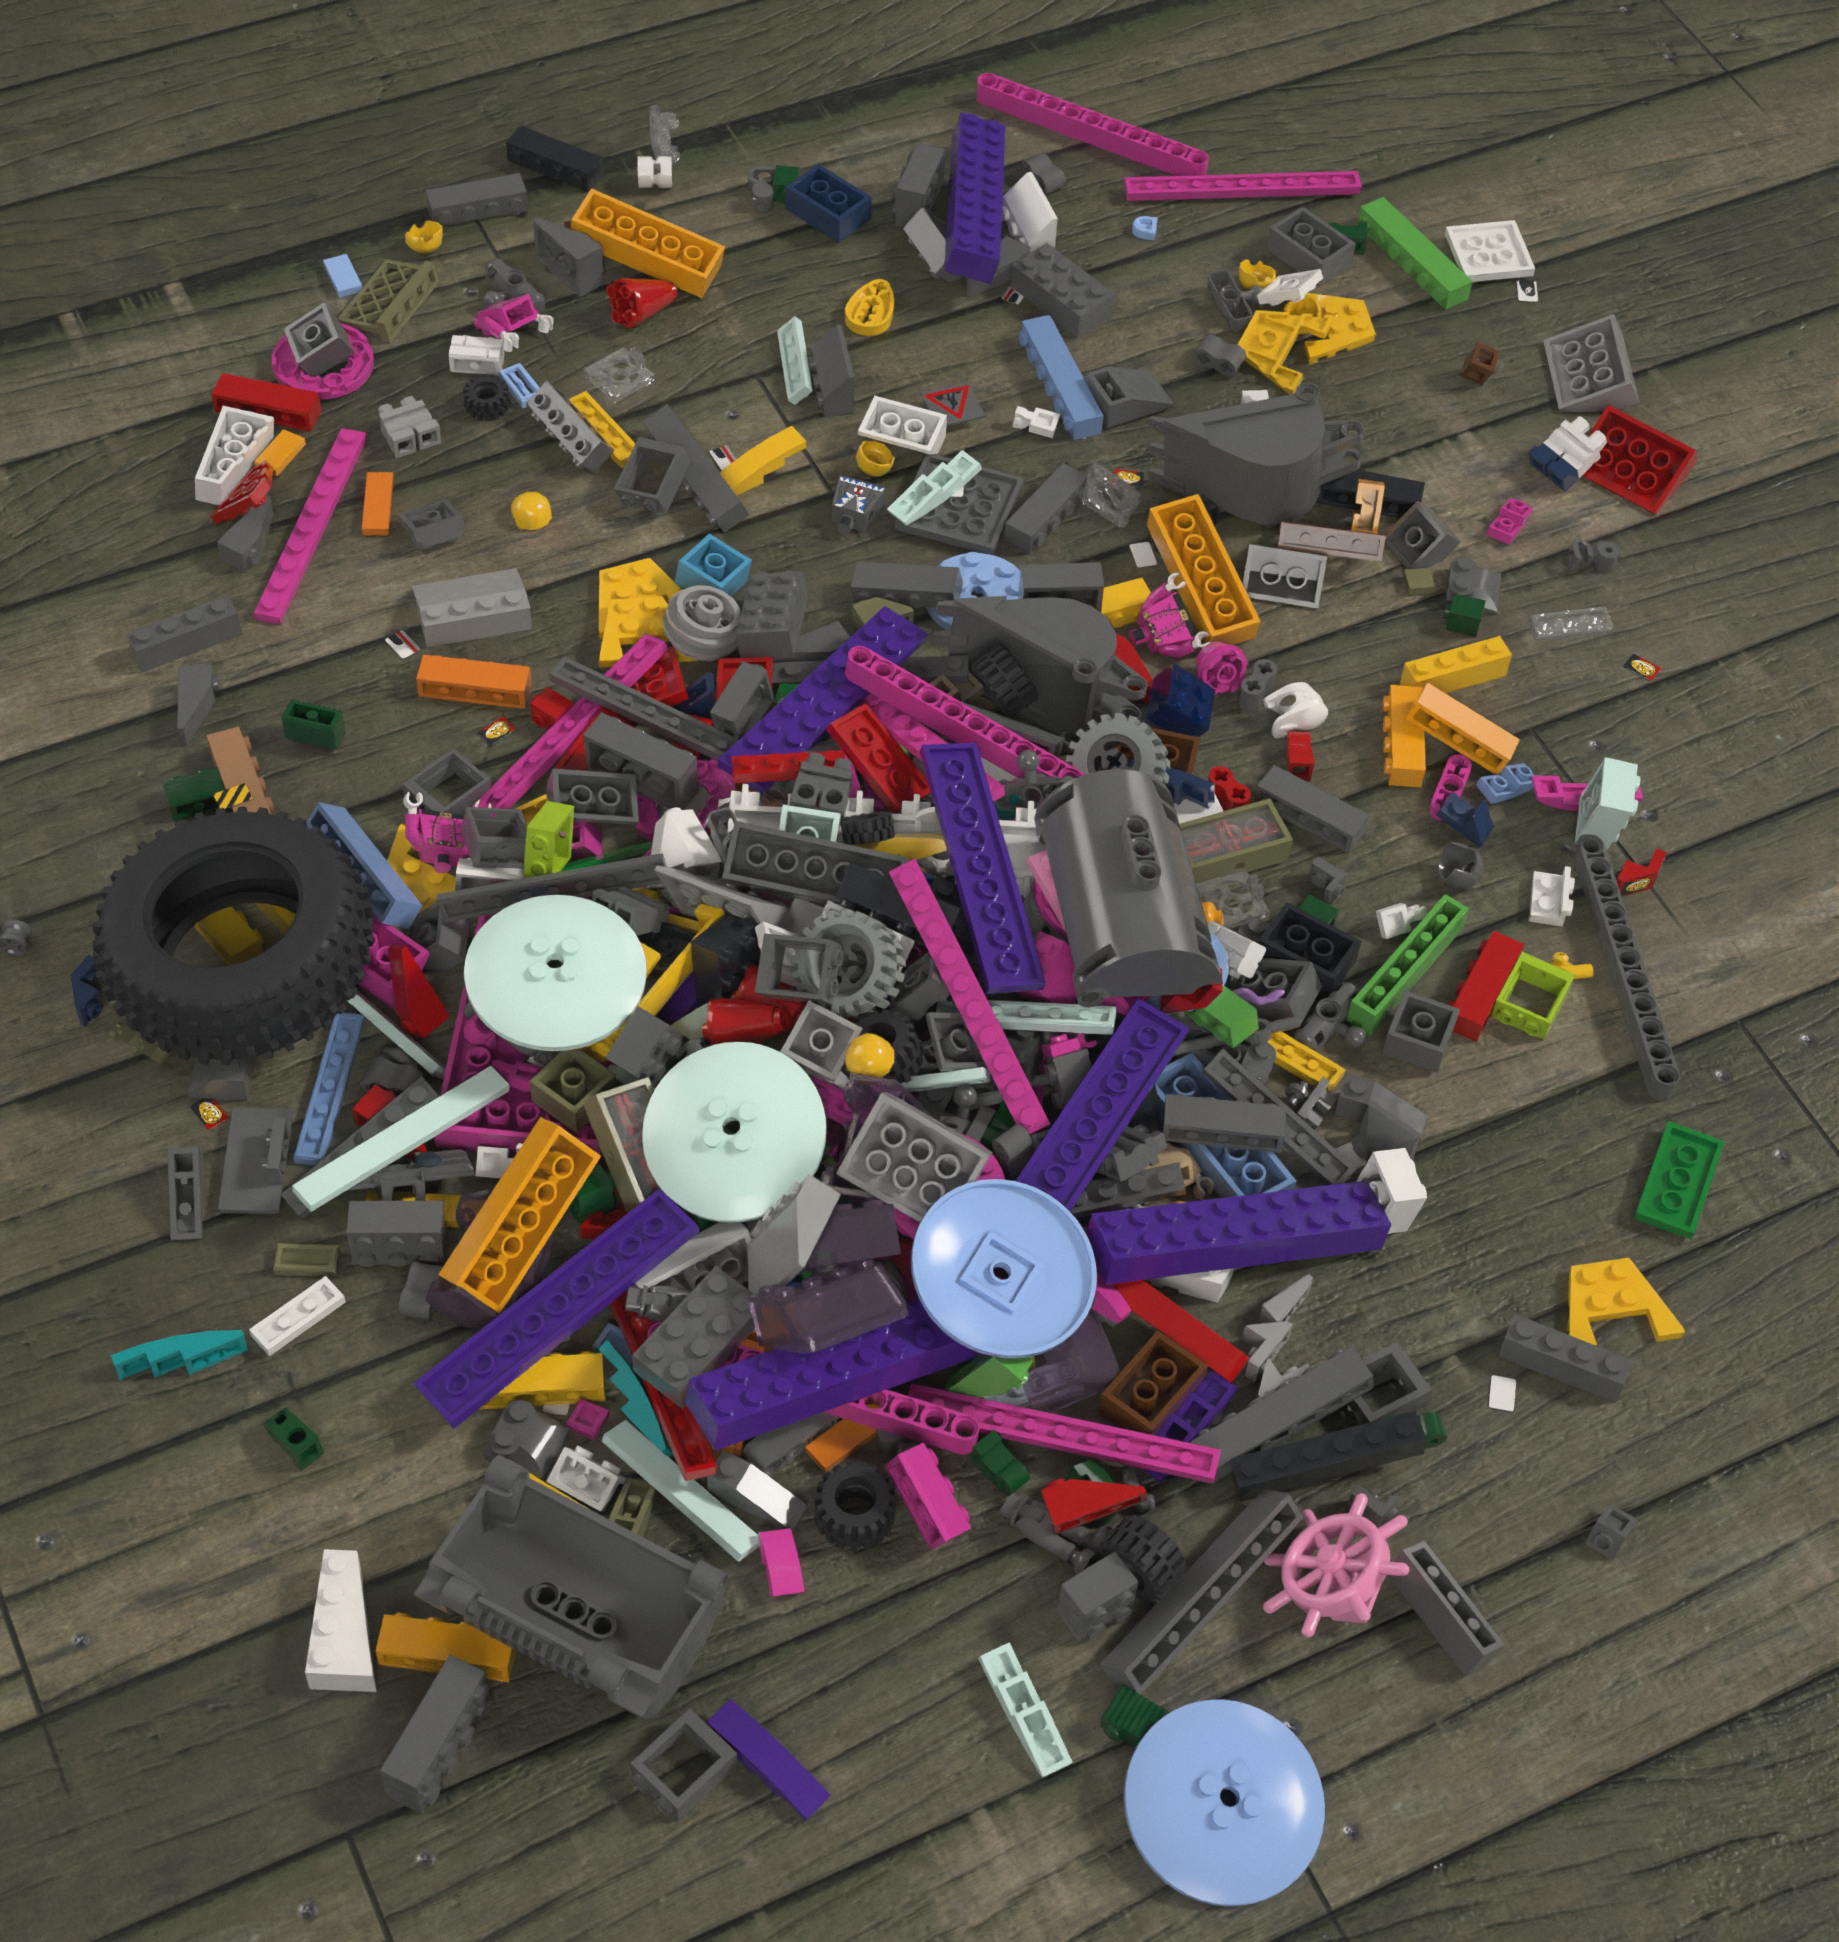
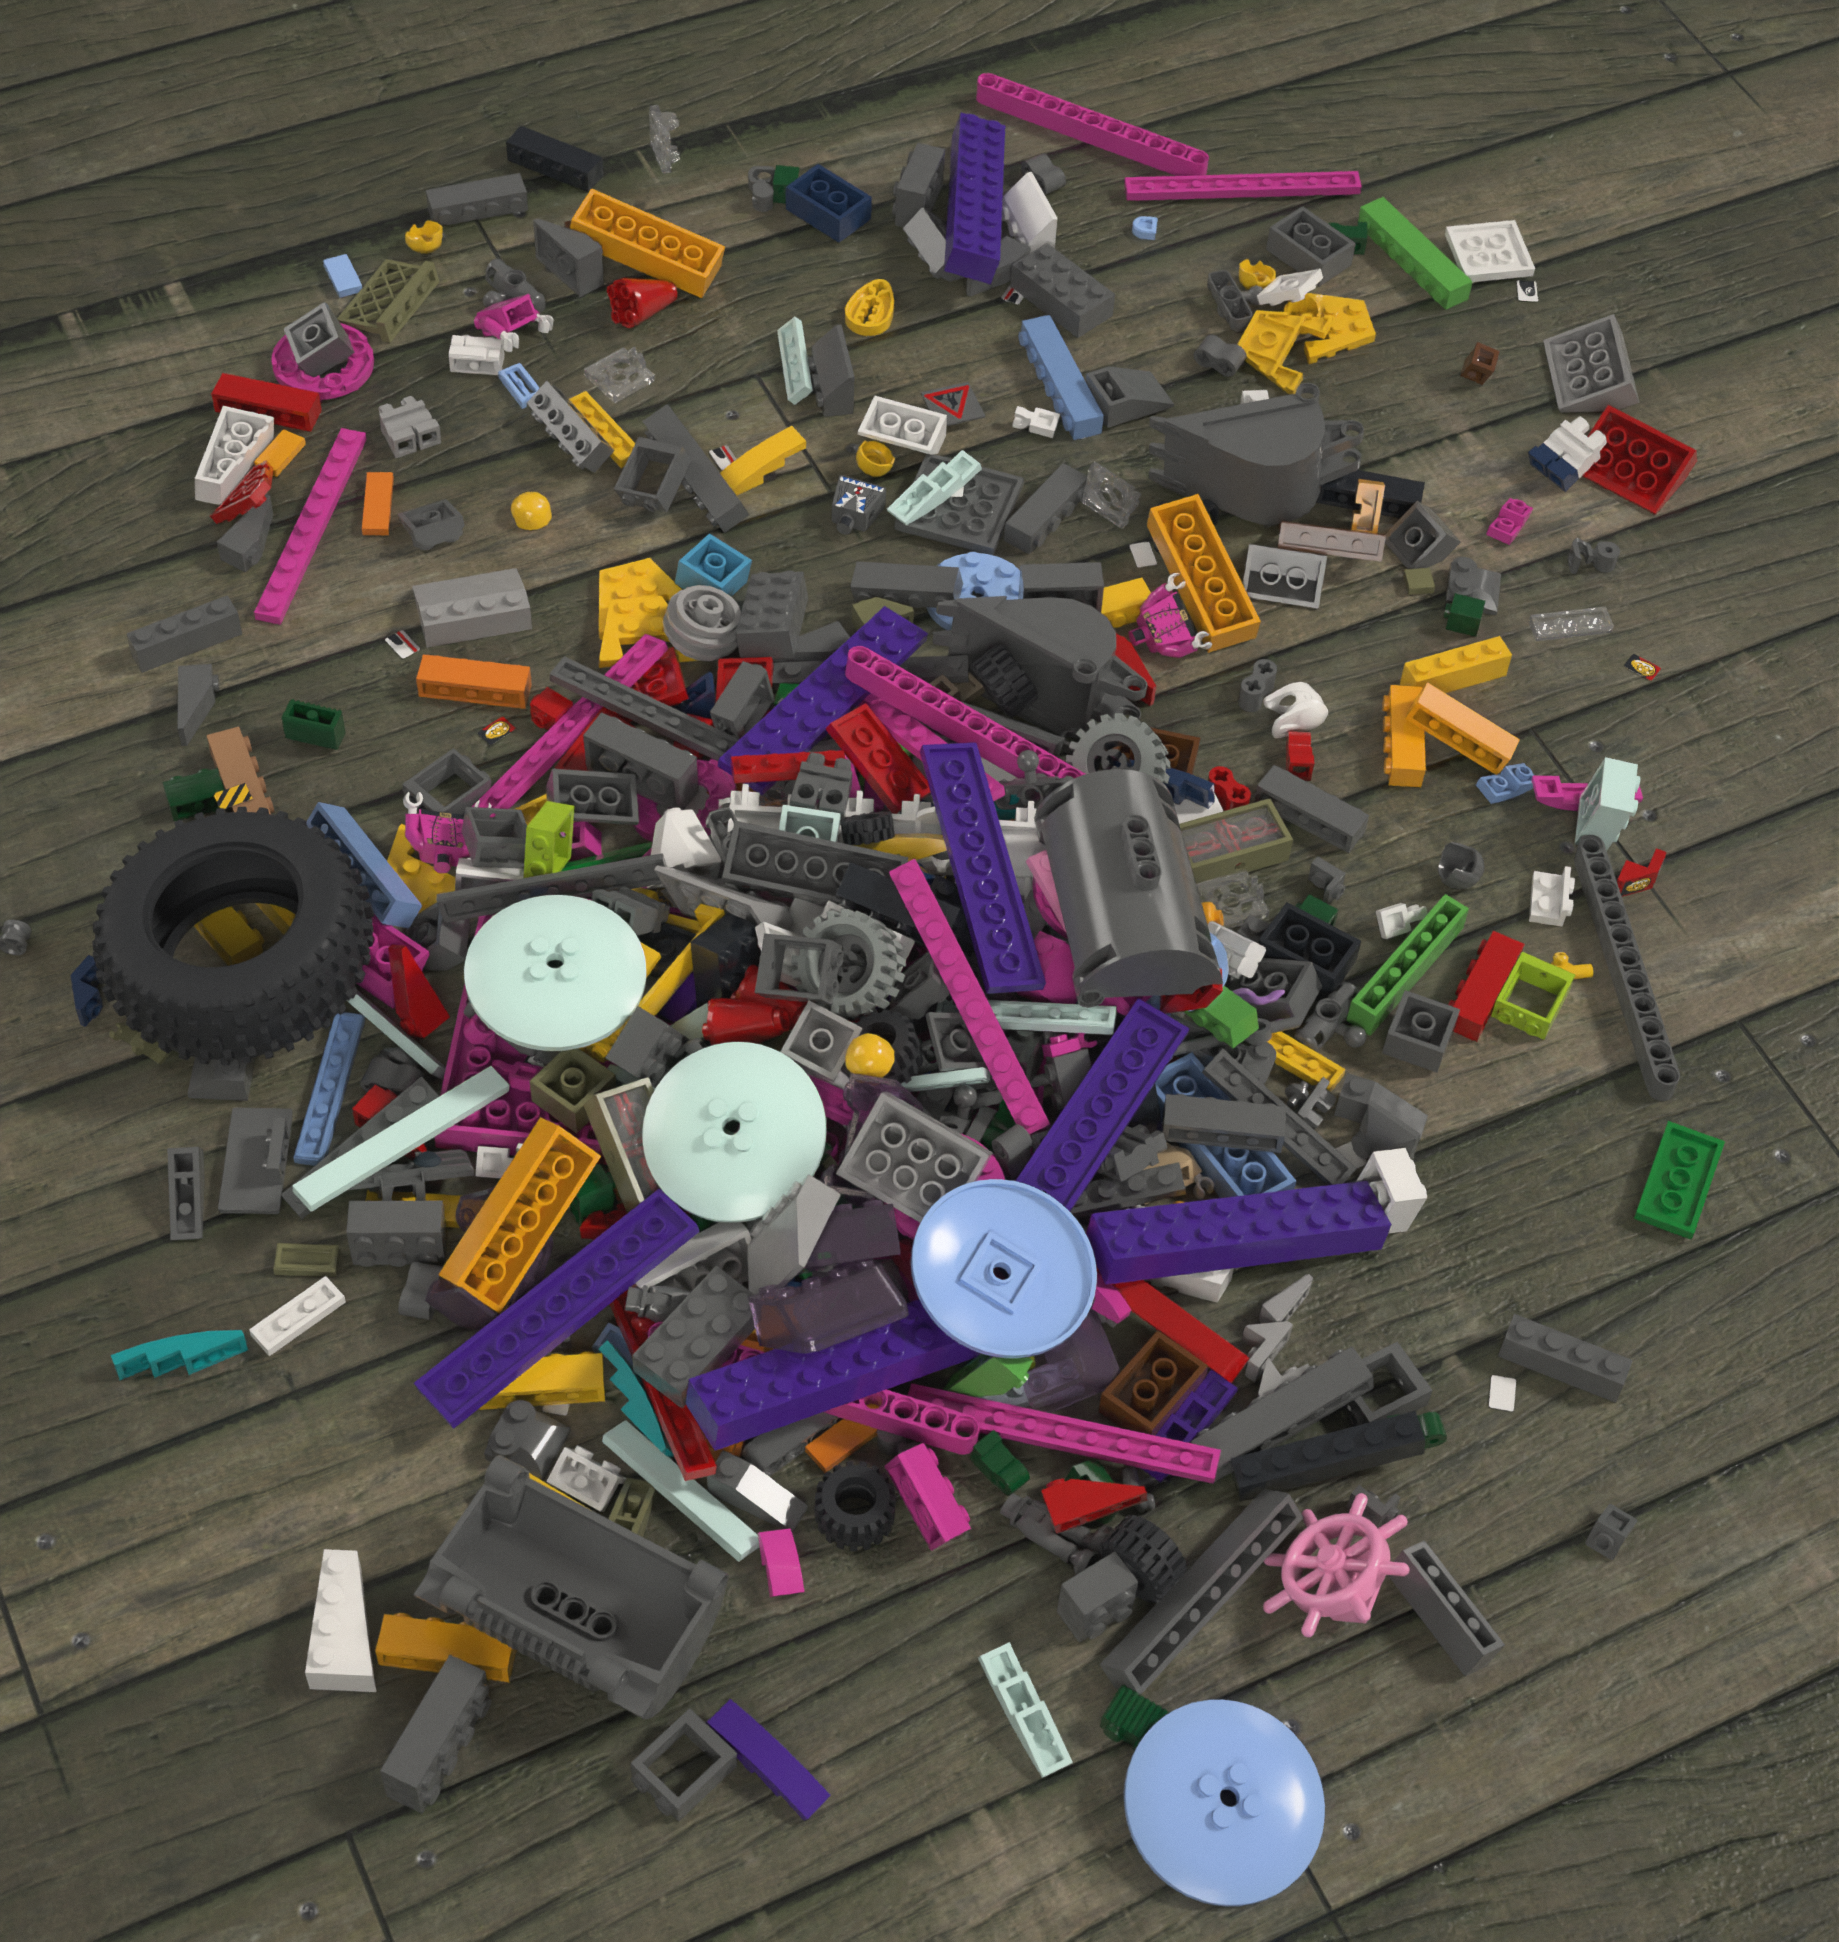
(209, 1112): sticker -> none
(294, 1438): dark green leg -> none
(486, 407): black tyre -> none
(588, 1419): dark pink tile -> none
(646, 169): white wheel -> none
(1132, 477): sticker -> none
(1180, 702): clear blue brick -> none
(1221, 666): dark pink cone -> none
(1449, 777): dark pink beam -> none
(1467, 820): dark blue slope -> none
(1612, 1292): yellow wing -> none

